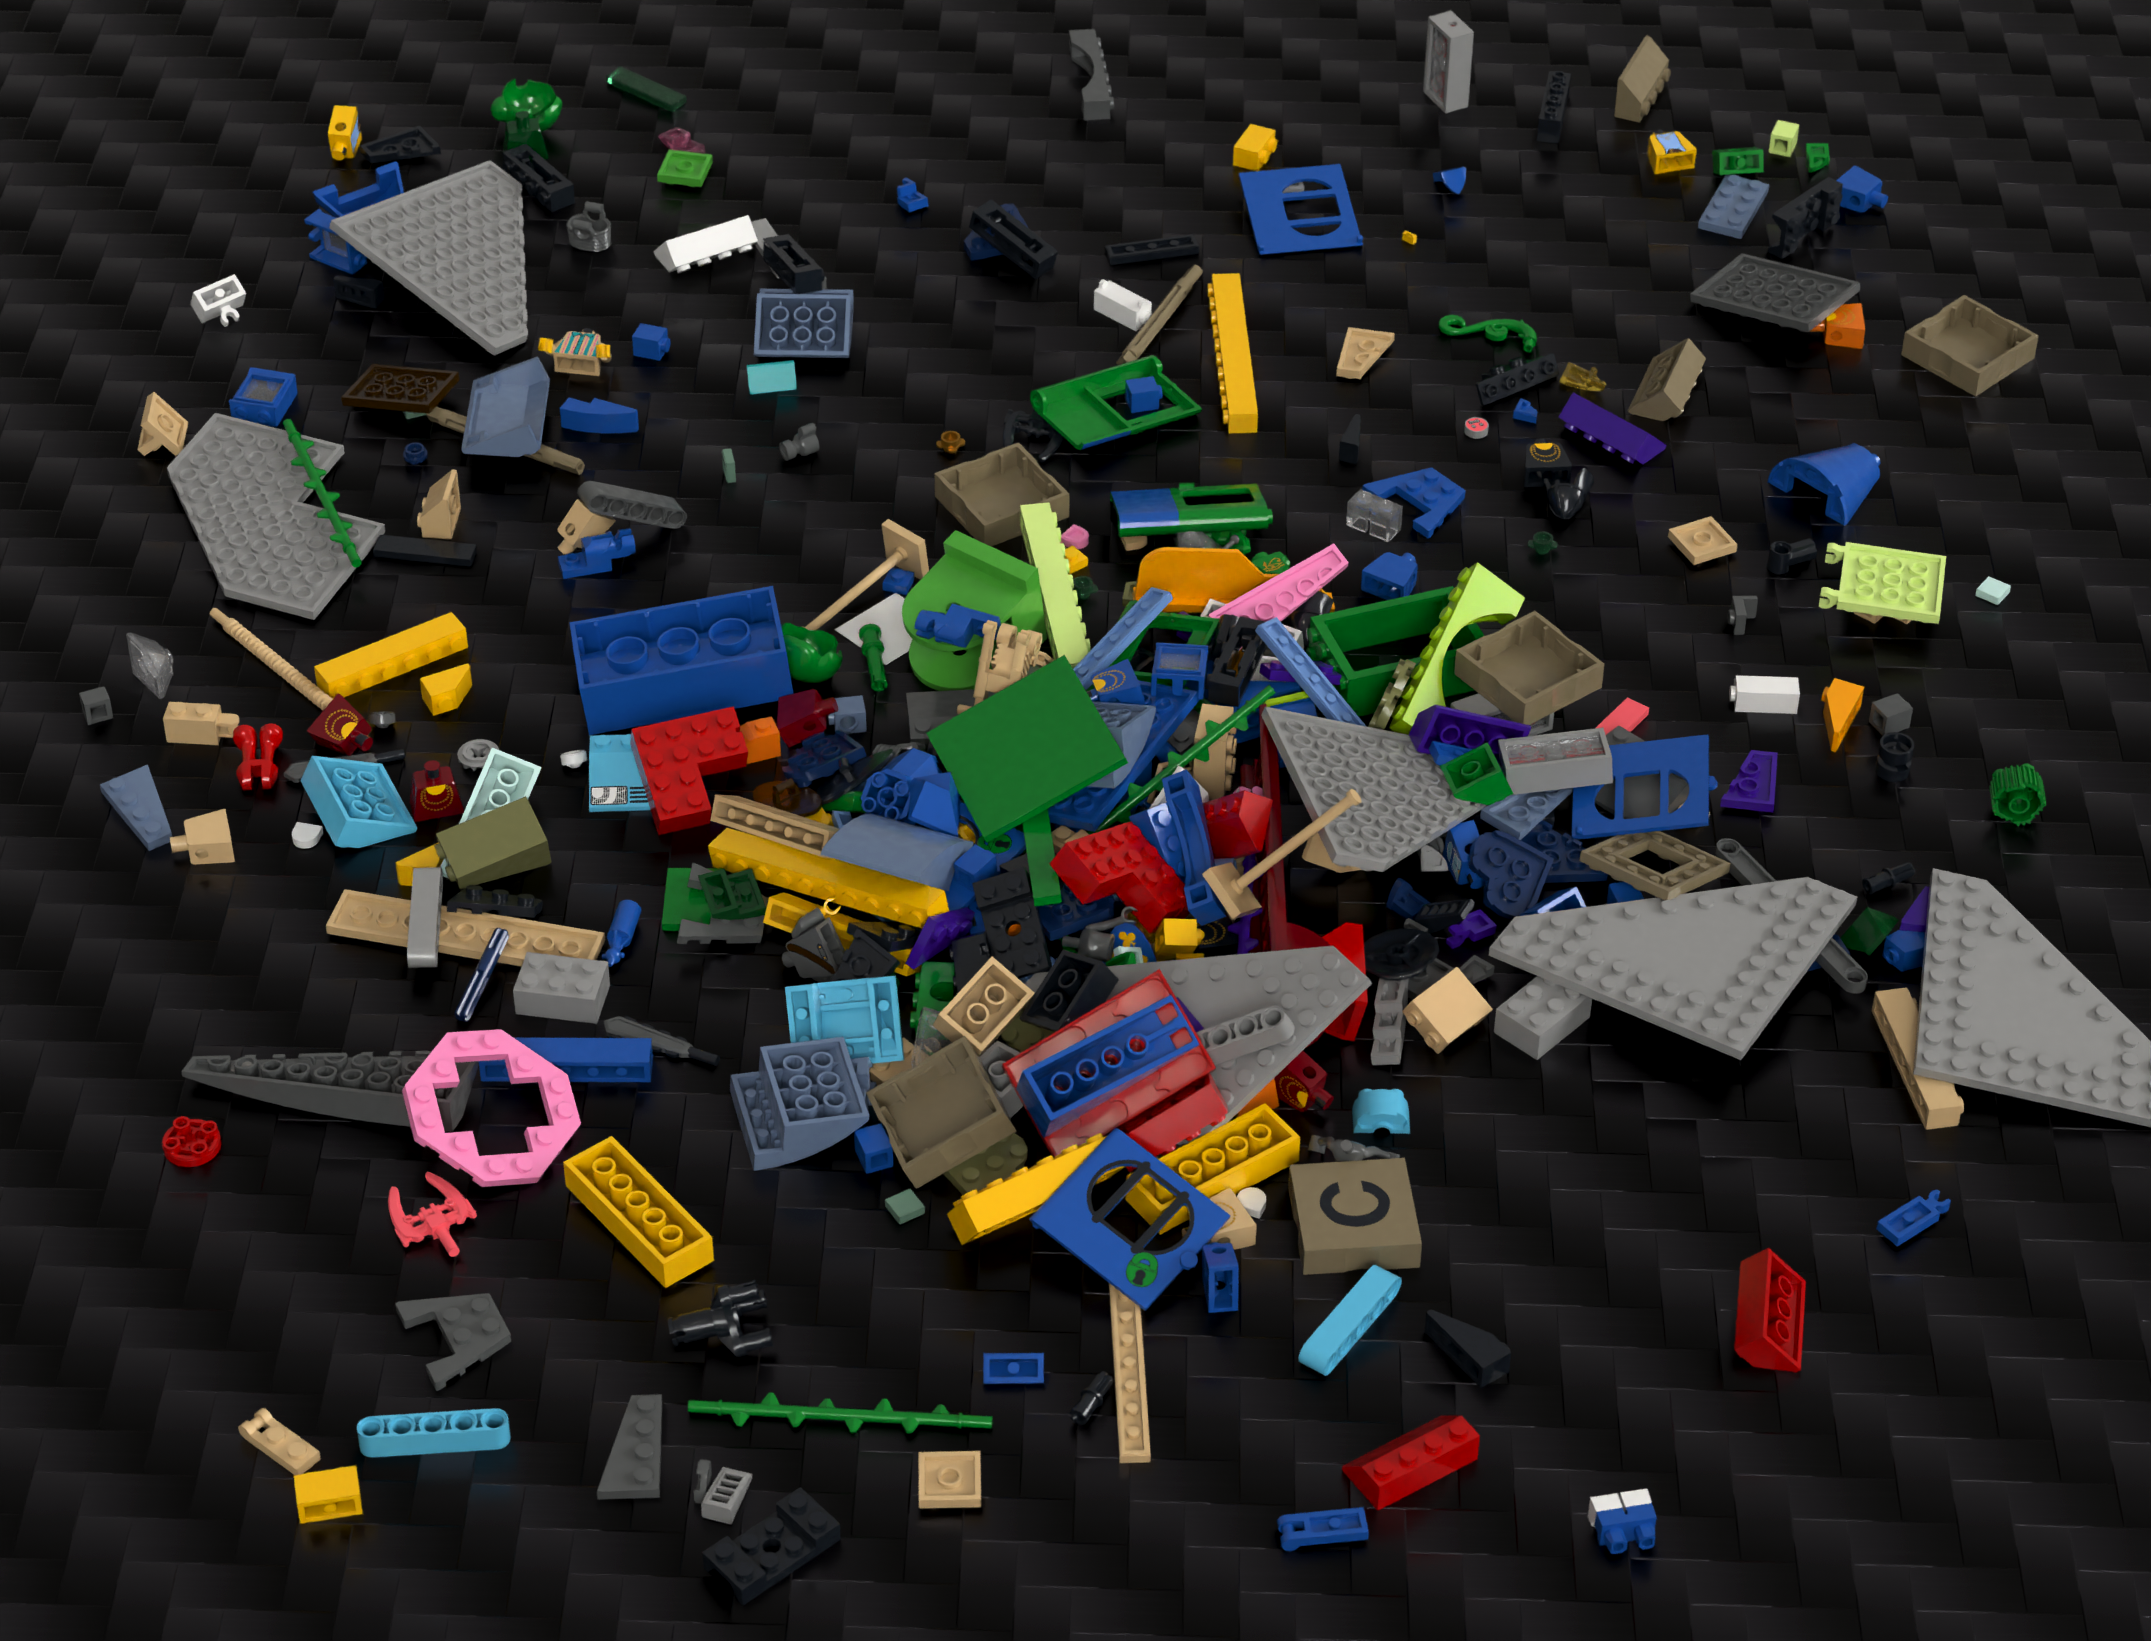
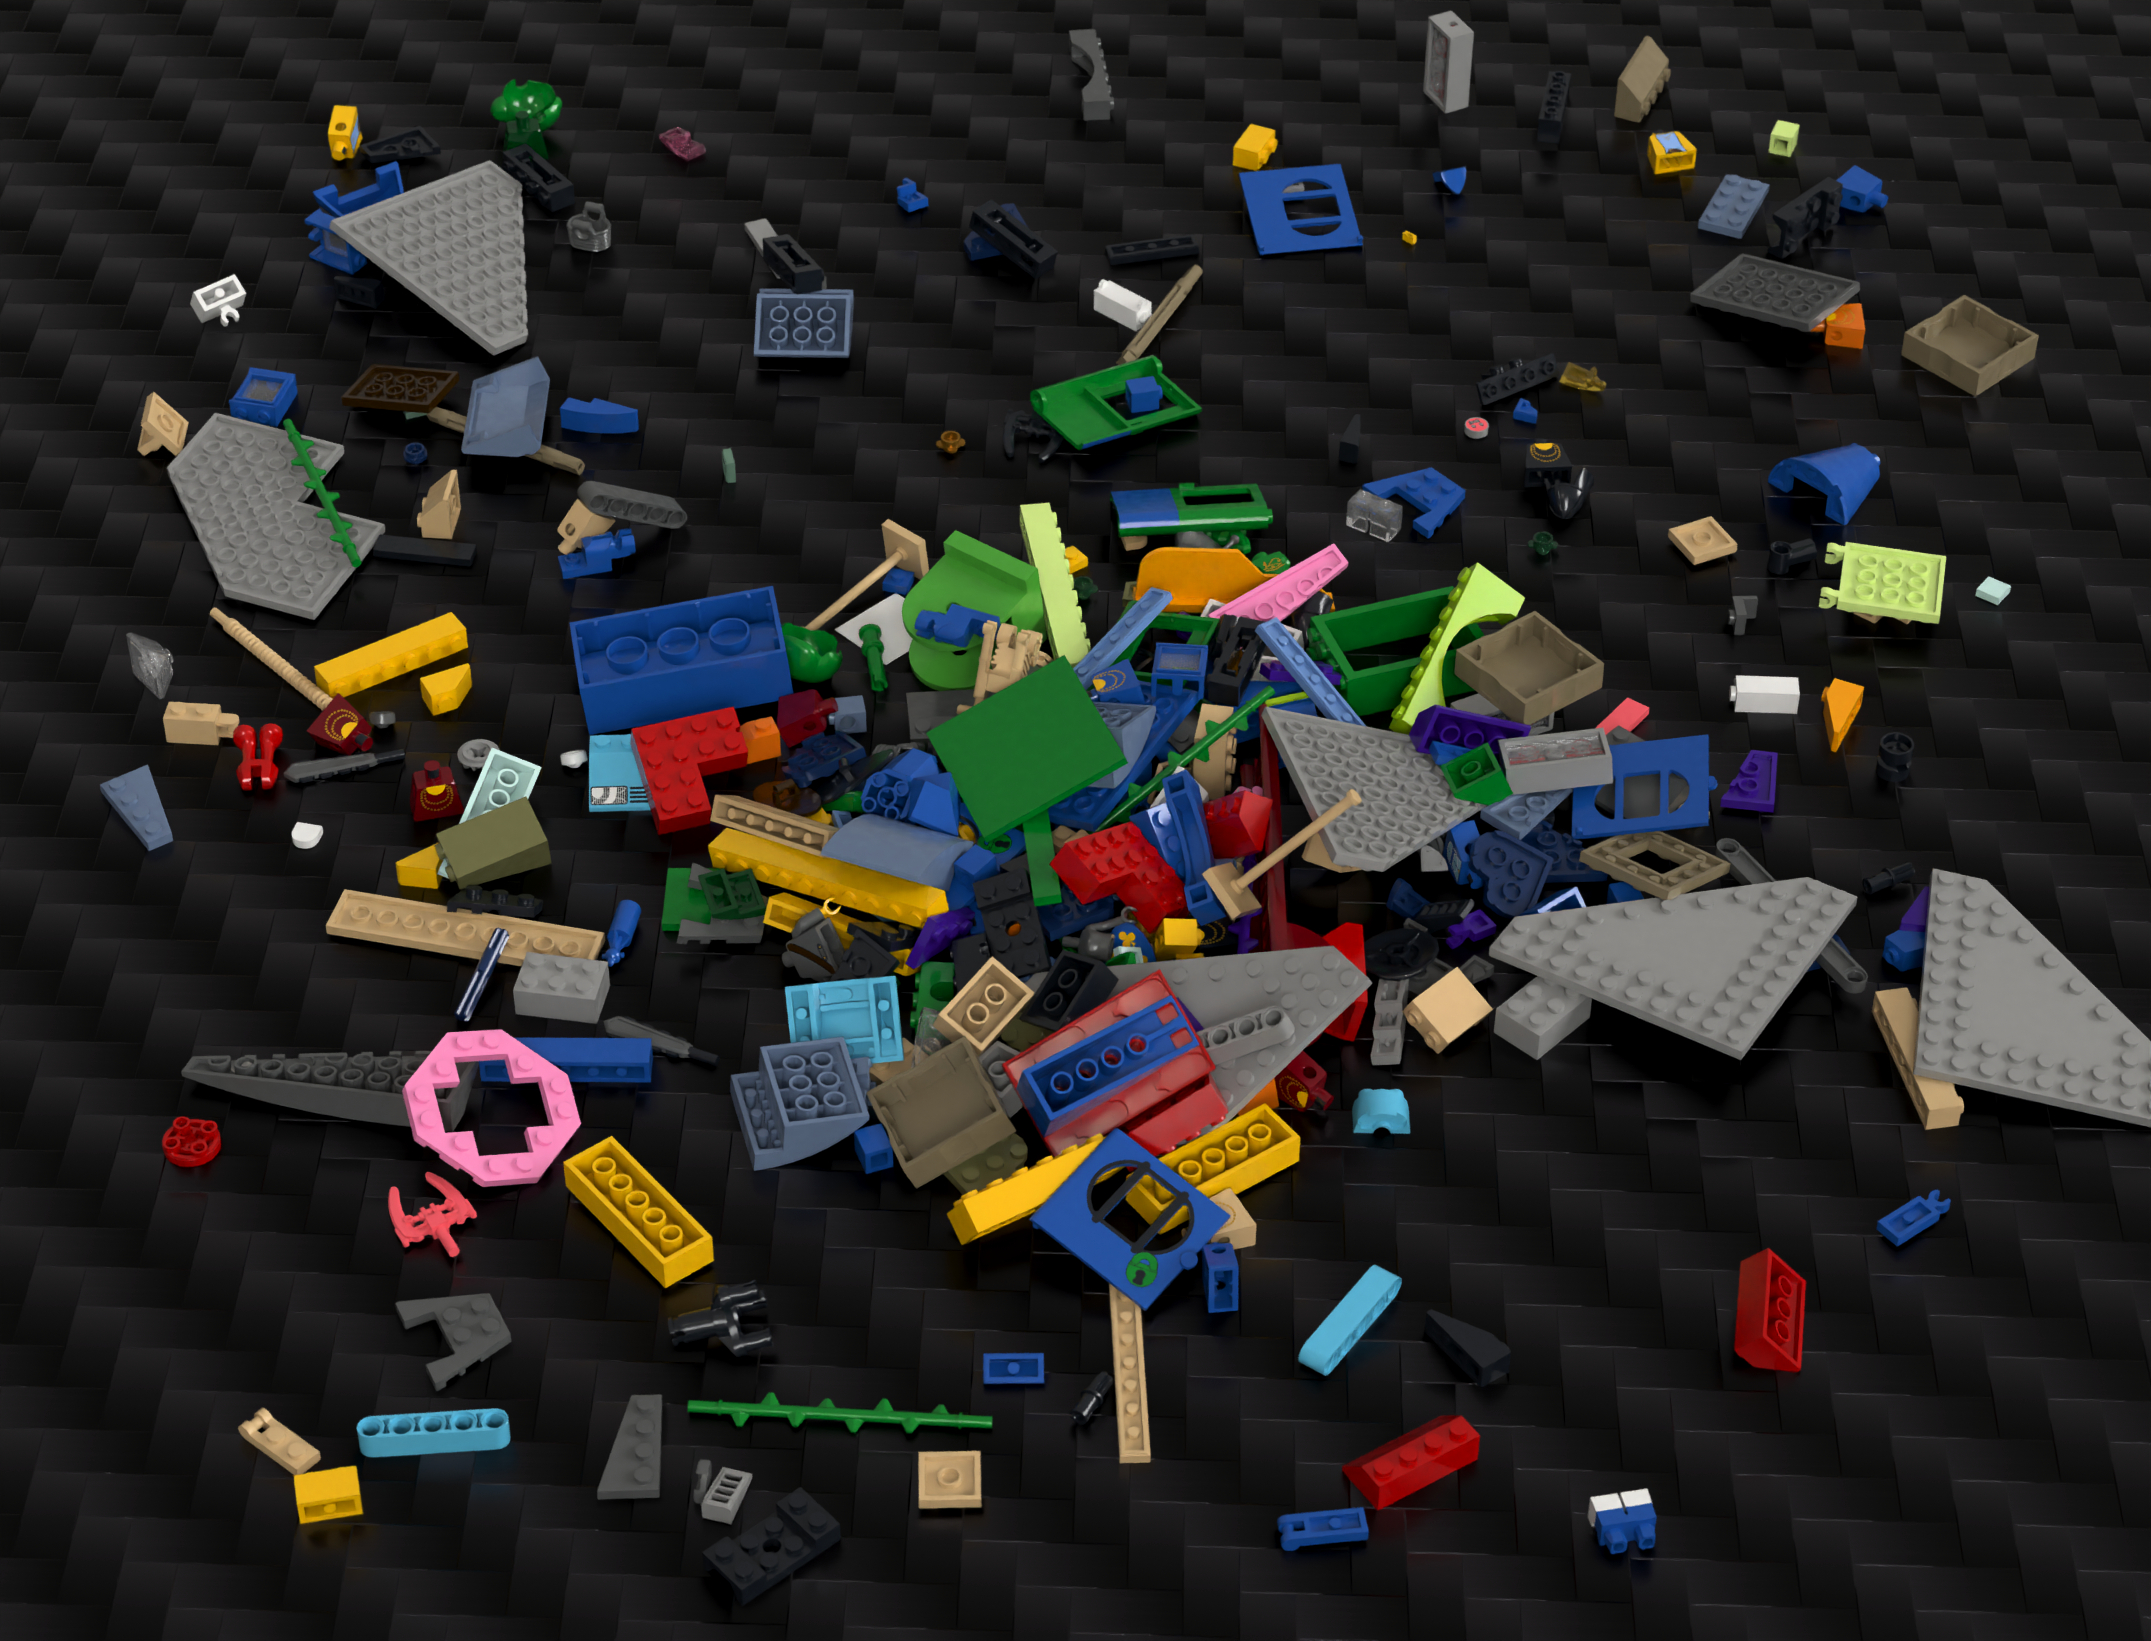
(96, 705): dark grey plate -> none
(206, 839): tan torso -> none
(356, 801): medium azure slope -> none
(425, 917): light grey beam -> none
(577, 352): tan torso -> none
(646, 89): clear green tile -> none
(650, 342): blue brick -> none
(685, 168): bright green plate -> none
(707, 244): white slope -> none
(771, 377): teal slope -> none
(803, 443): dark grey piece -> none
(904, 1206): sand green tile -> none
(989, 493): dark tan tile -> none
(1075, 537): bright pink tile -> none
(1232, 353): yellow brick -> none
(1253, 1201): white tile -> none
(1347, 1150): dark grey piece -> none
(1354, 1215): dark tan tile -> none
(1361, 351): tan wing -> none
(1390, 576): blue torso -> none
(1392, 694): olive plate -> none
(1494, 329): green plant -> none
(1610, 430): dark purple slope -> none
(1668, 382): dark tan slope -> none
(1738, 161): green brick -> none
(1817, 156): green slope -> none
(1868, 931): dark green slope -> none
(1890, 714): dark grey brick -> none
(2017, 793): green brick -> none

